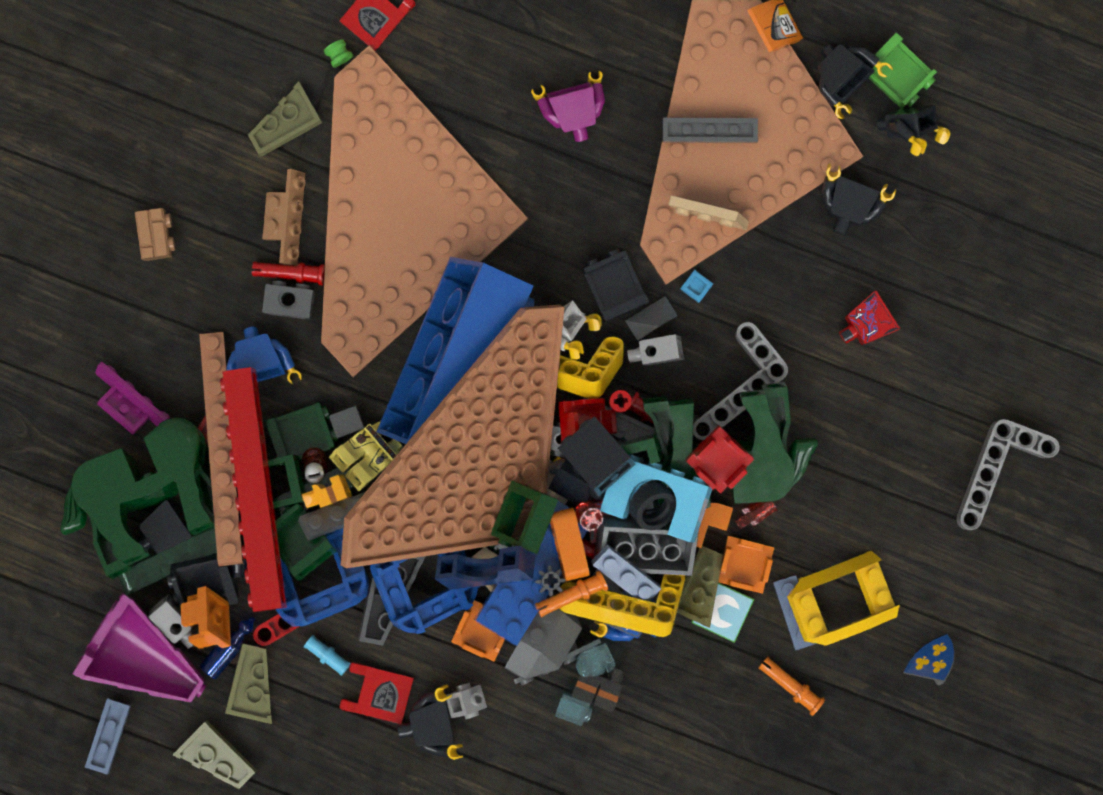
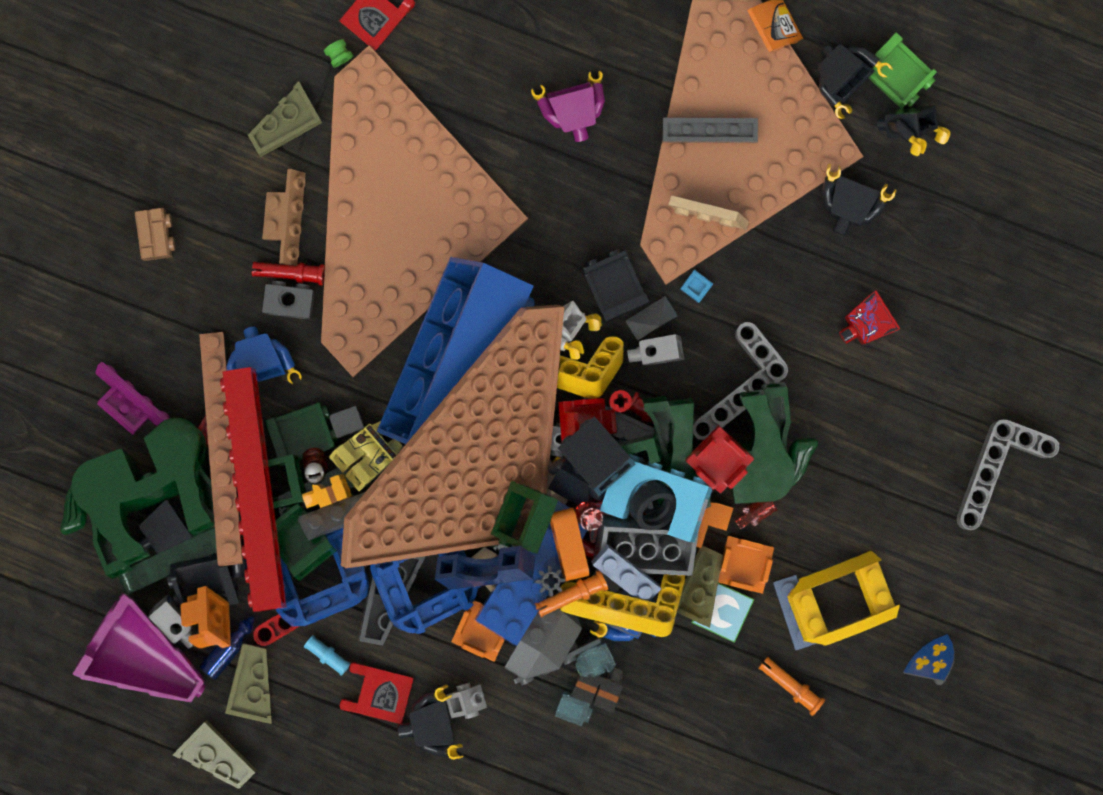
(107, 736): sand blue plate -> none

